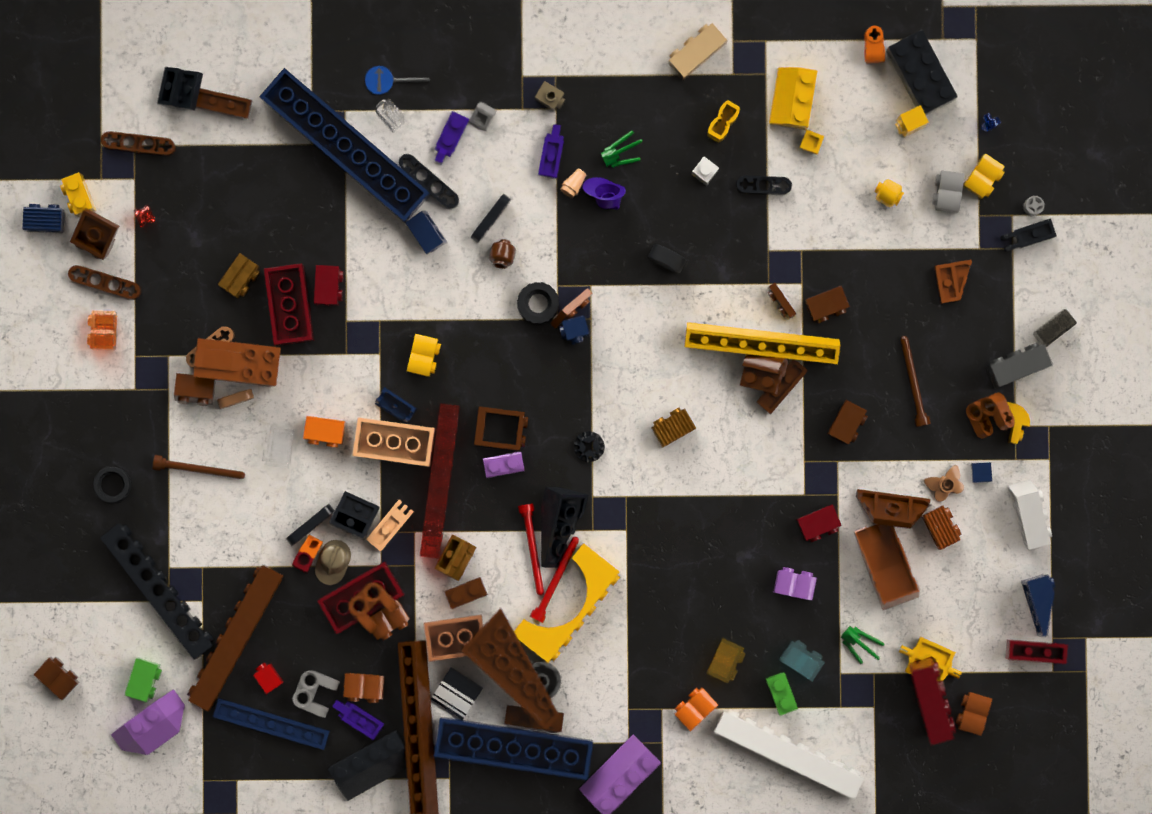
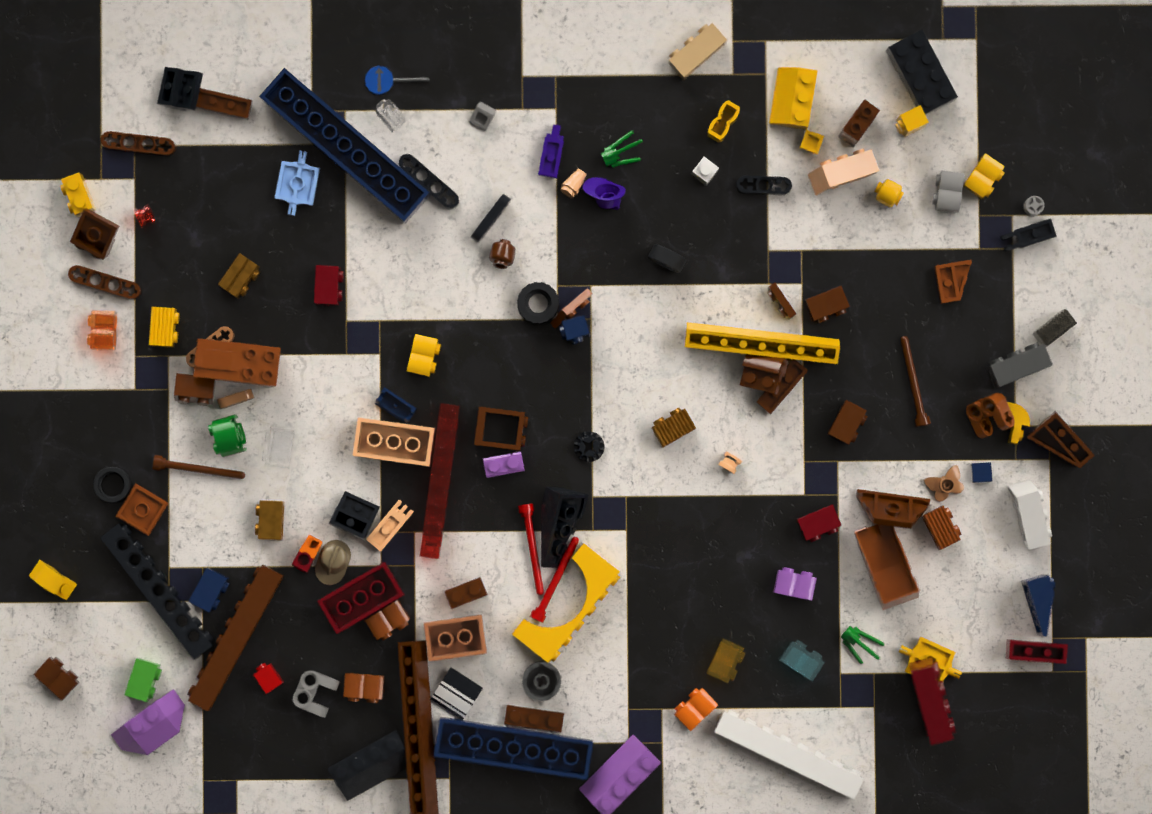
(43, 219): dark blue brick -> none
(52, 580): none -> yellow brick
(142, 509): none -> dark orange plate
(163, 327): none -> yellow brick
(209, 589): none -> dark blue brick
(228, 436): none -> green brick
(270, 520): none -> pearl gold brick
(271, 724): dark blue plate -> none
(288, 304): dark red brick -> none
(297, 183): none -> light blue plate
(309, 525): black beam -> none
(324, 430): orange brick -> none
(358, 718): dark purple hinge -> none
(369, 602): dark orange piece -> none
(426, 232): dark blue hinge -> none
(450, 136): dark purple hinge -> none
(455, 557): pearl gold brick -> none
(504, 660): reddish brown wing -> none
(550, 96): dark tan brick -> none
(729, 464): none -> light nougat wheel
(781, 693): bright green brick -> none
(843, 170): none -> light nougat wedge
(859, 123): none -> reddish brown window
(874, 49): orange piece -> none
(974, 713): dark orange brick -> none
(990, 122): clear blue tile -> none
(1060, 439): none -> reddish brown wedge

